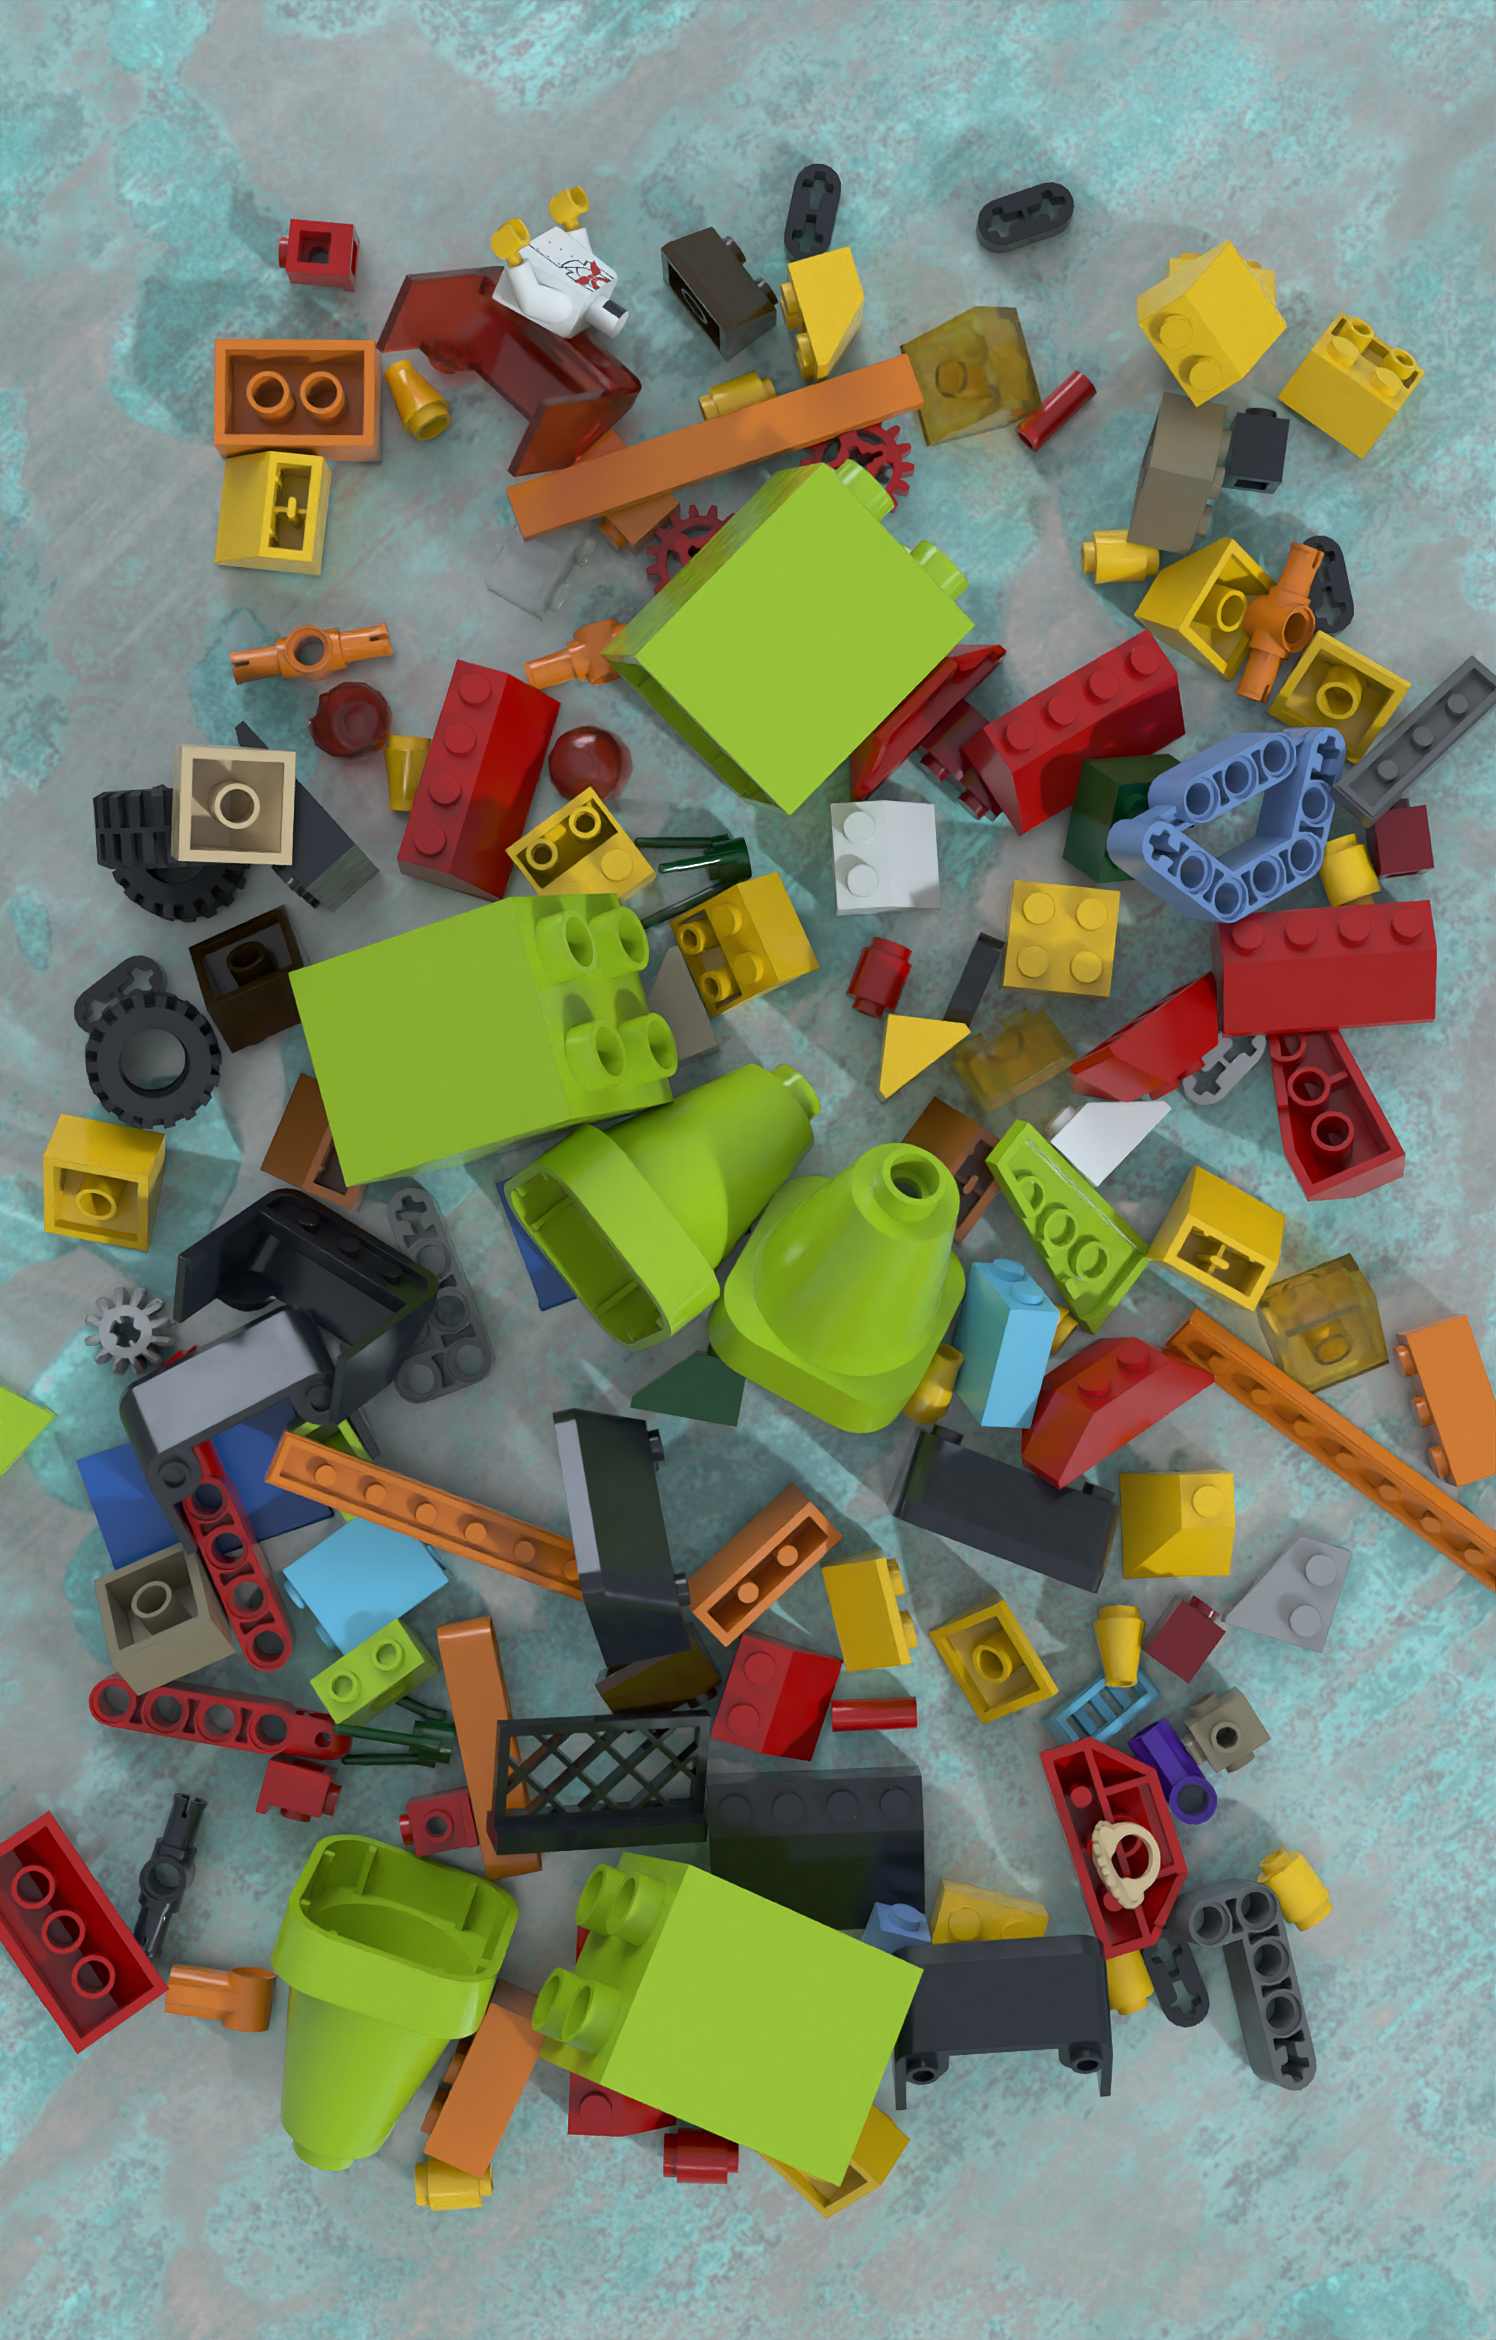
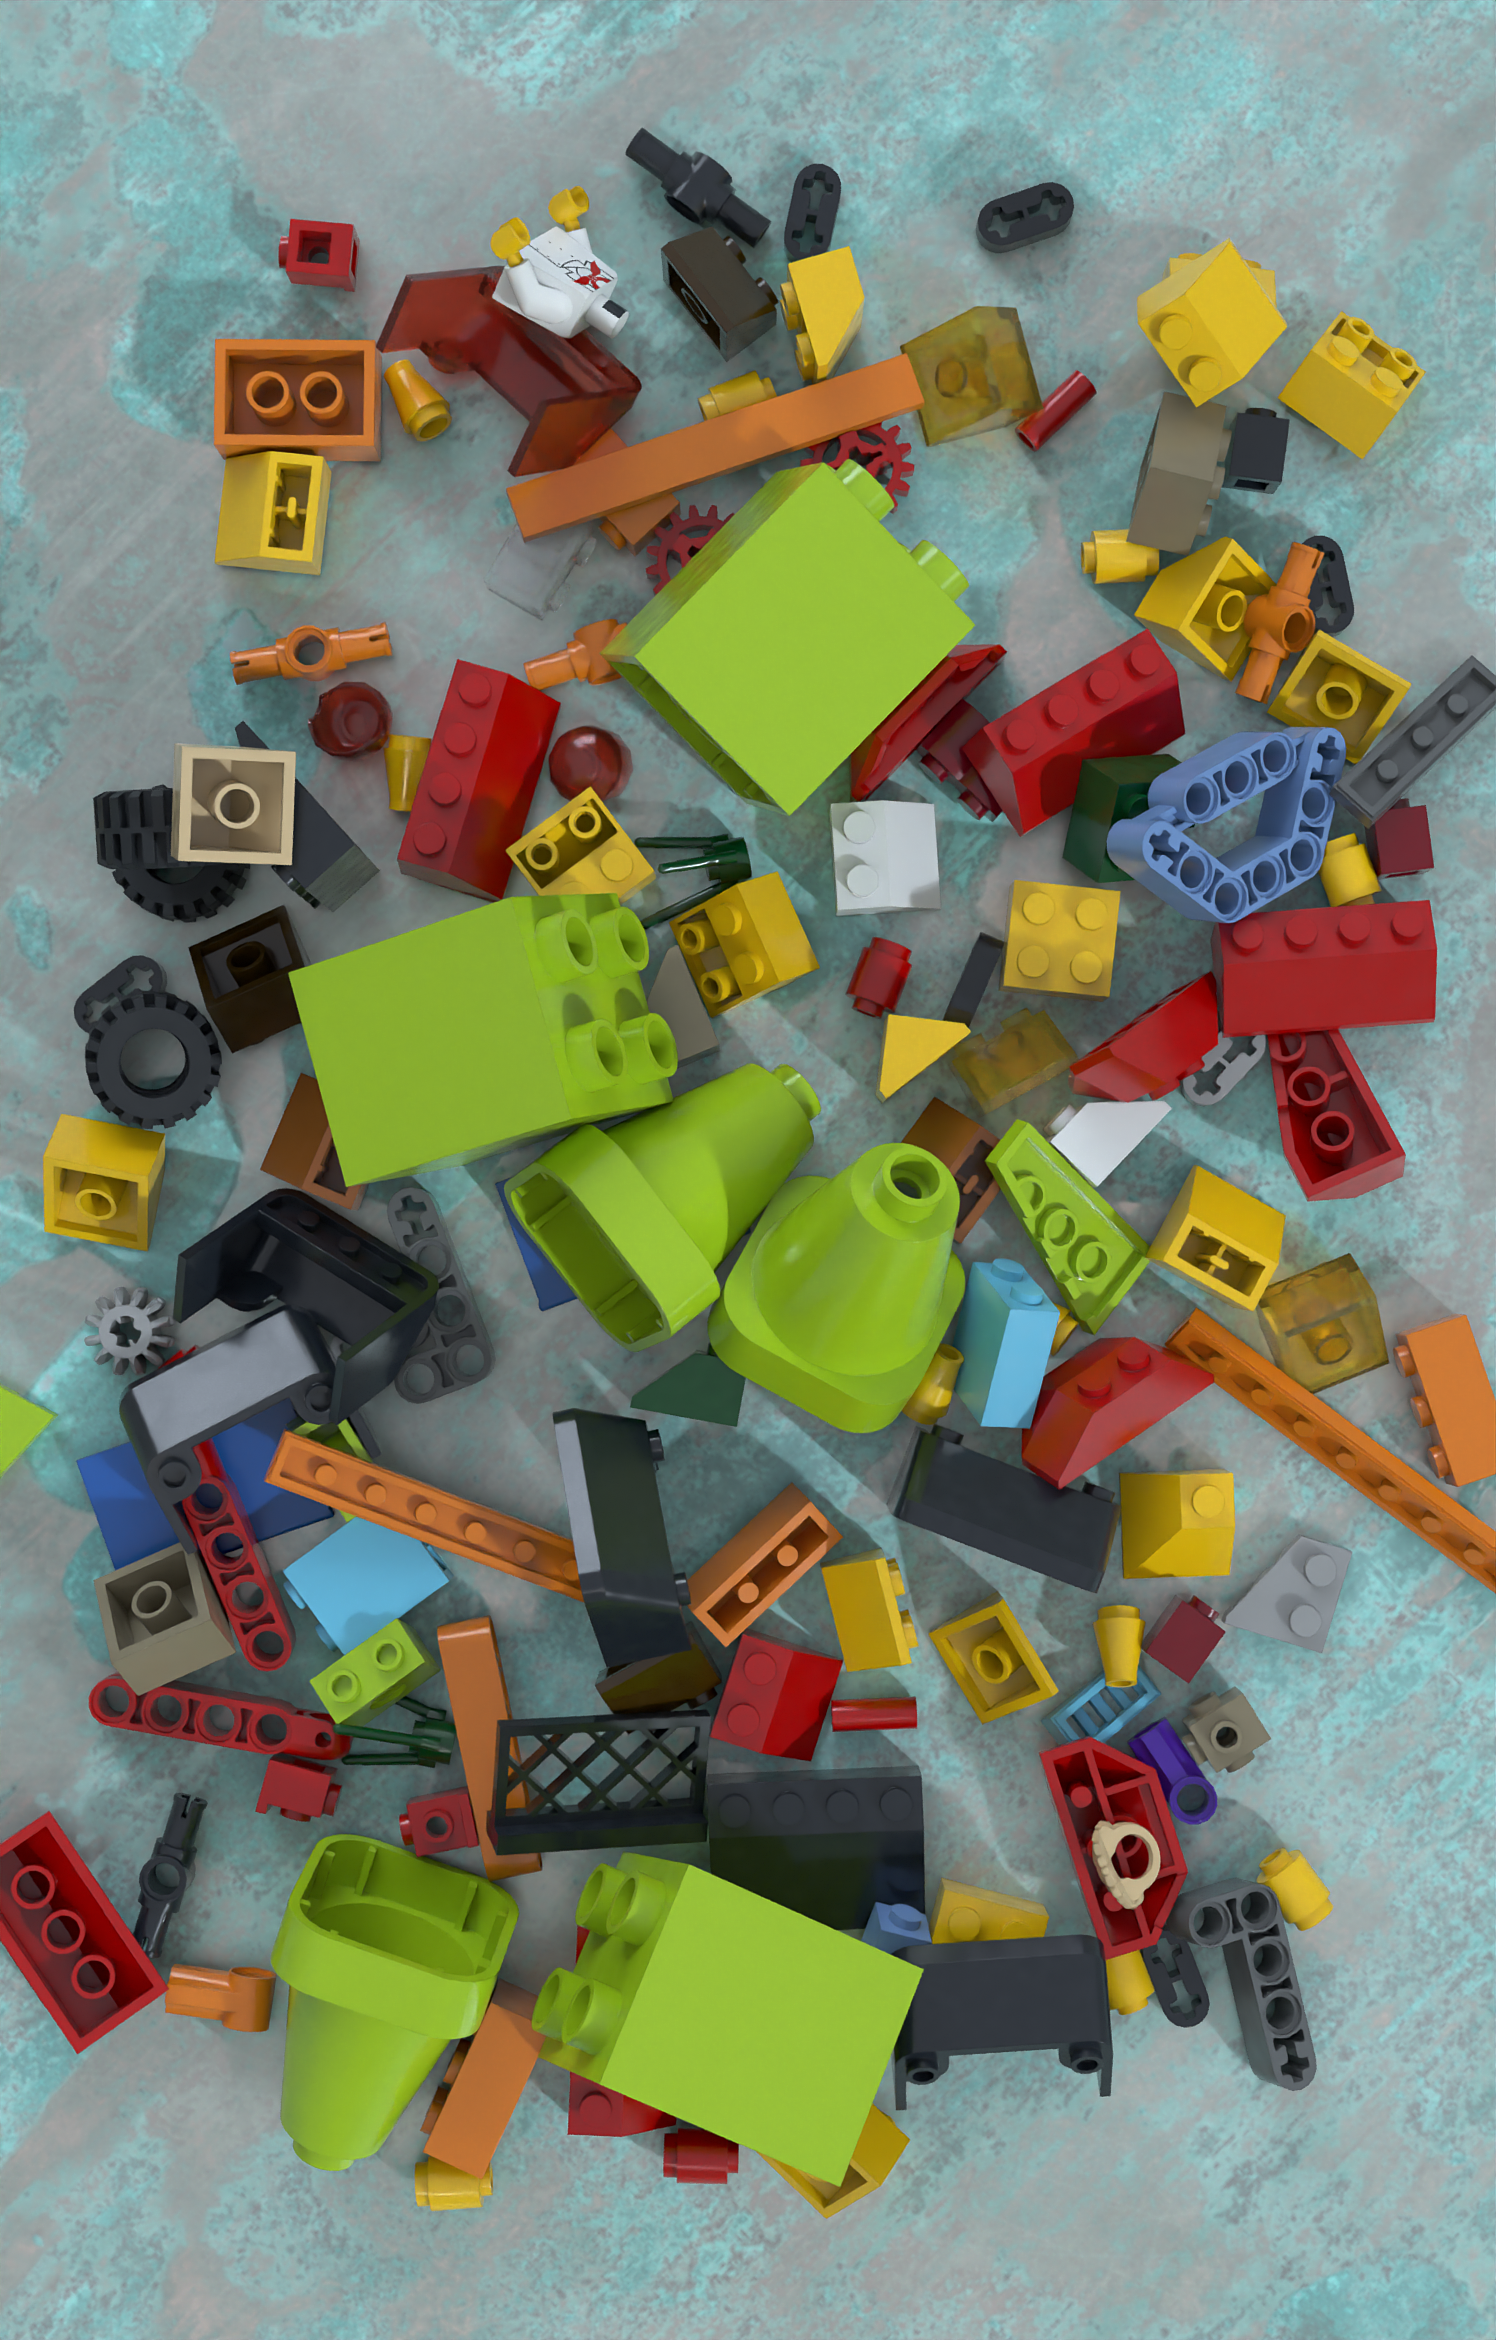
(698, 187): none -> black pin

